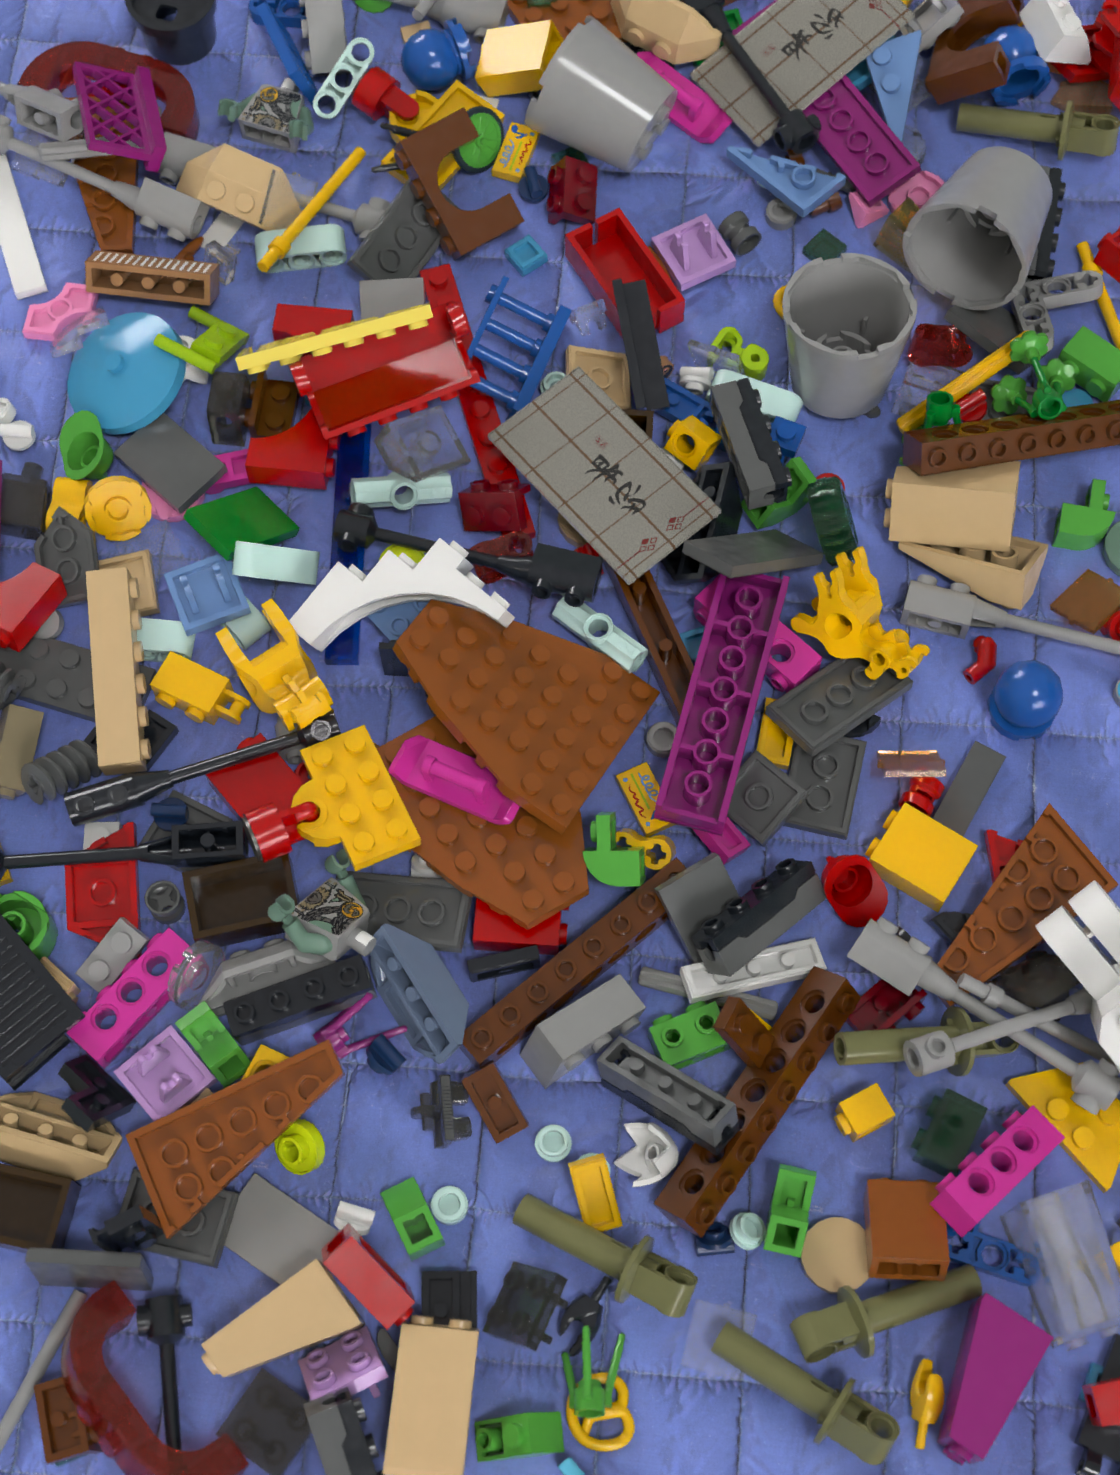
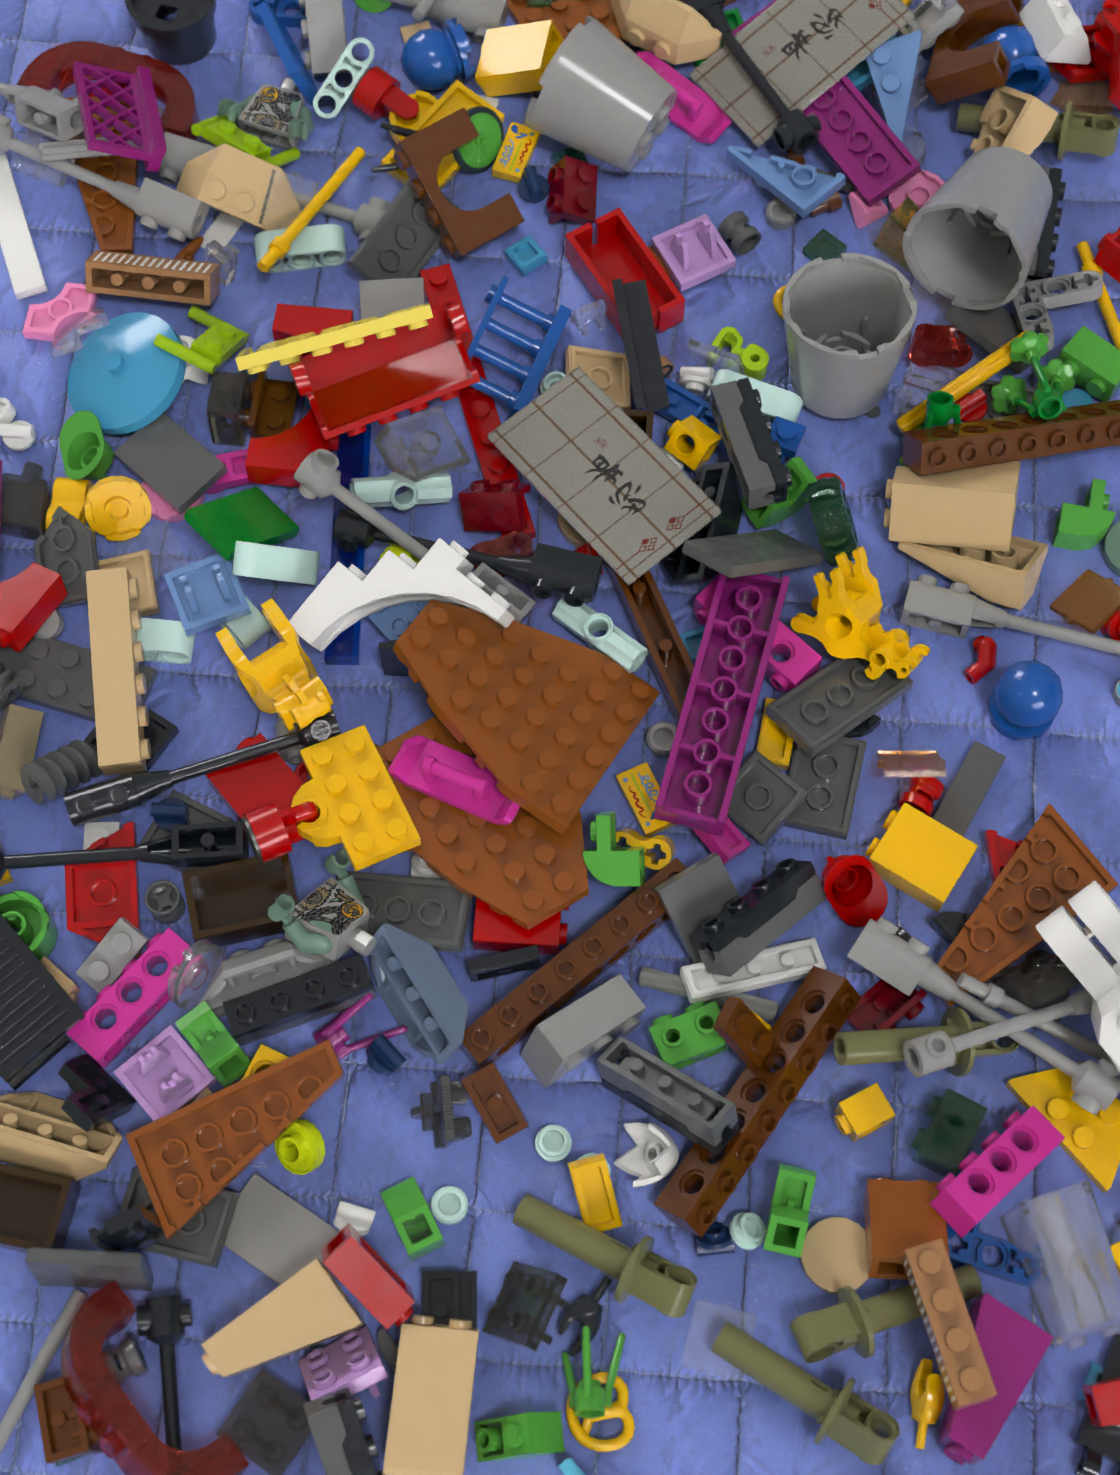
(125, 1361): none -> dark grey wheel
(197, 691): yellow brick -> none
(221, 130): none -> lime plate
(321, 478): none -> light grey bar
(948, 1324): none -> medium nougat brick
(1014, 121): none -> tan wedge

